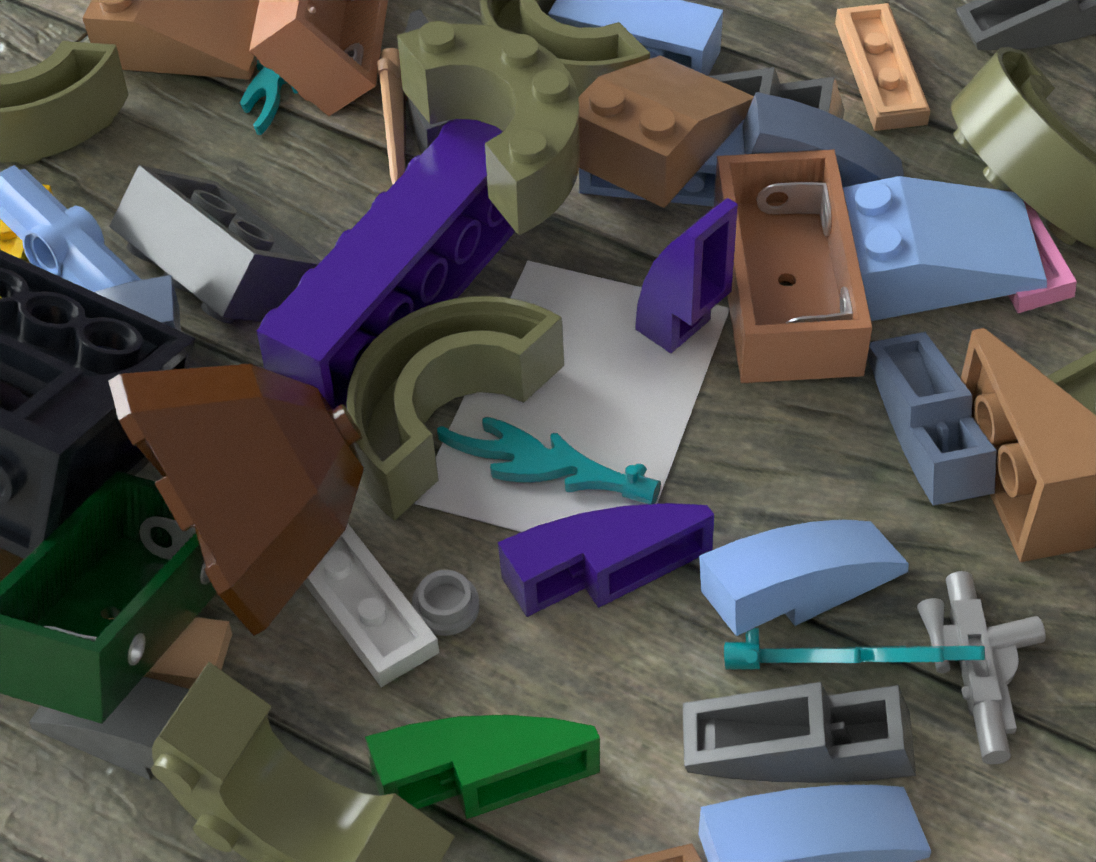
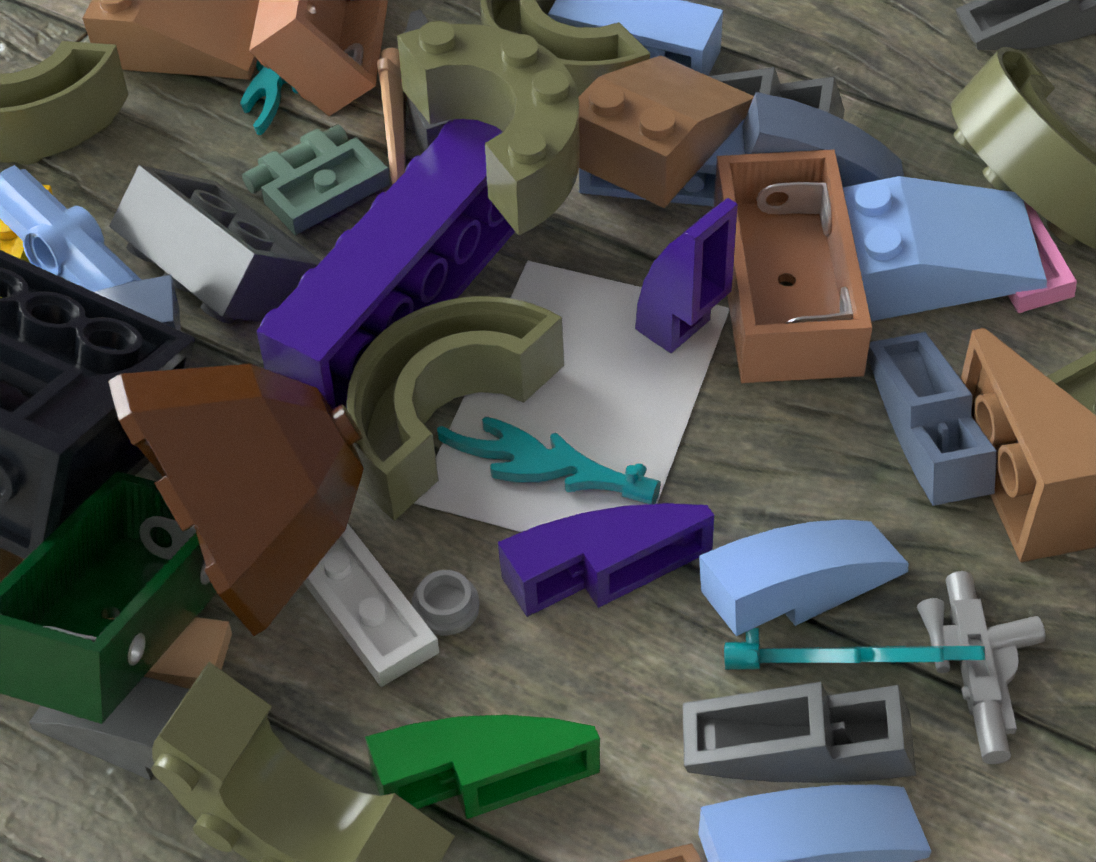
(316, 177): none -> sand green plate
(882, 67): light nougat tile -> none

